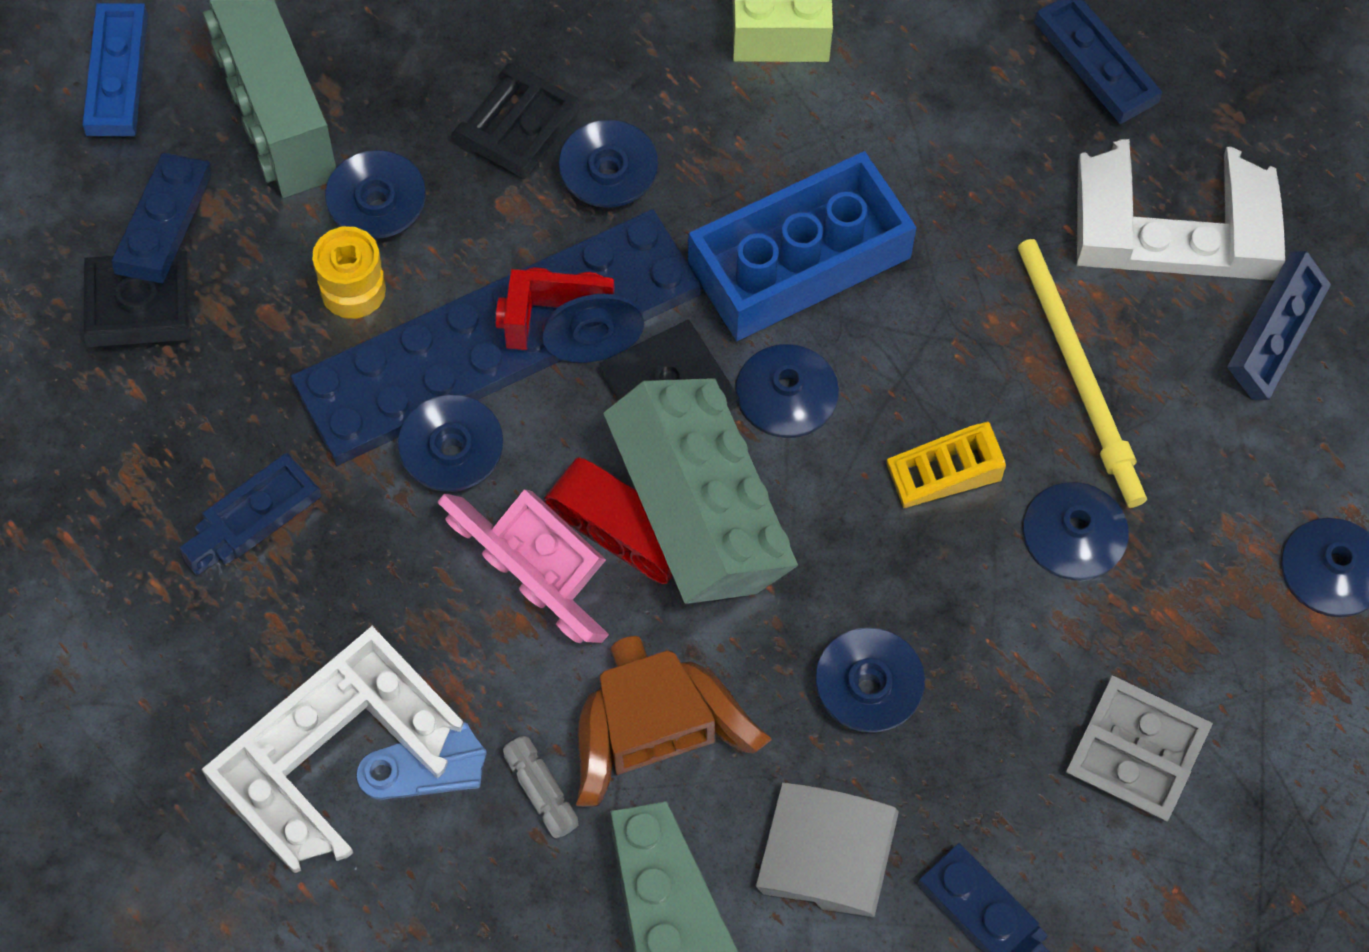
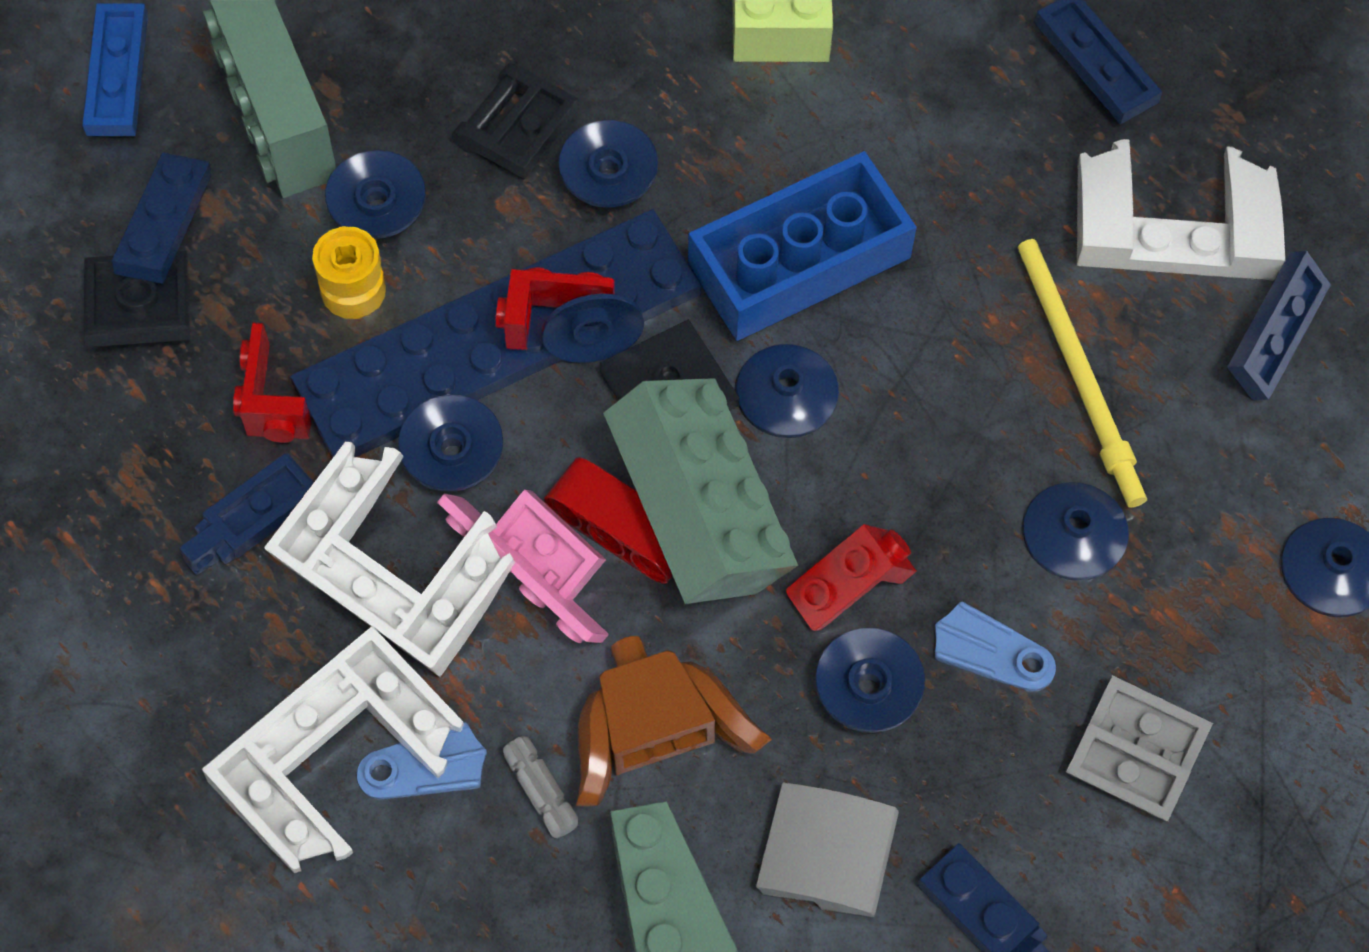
(262, 415): none -> red bracket
(318, 549): none -> white wedge
(850, 573): none -> red bracket
(961, 443): yellow slope -> none
(990, 649): none -> medium blue piece

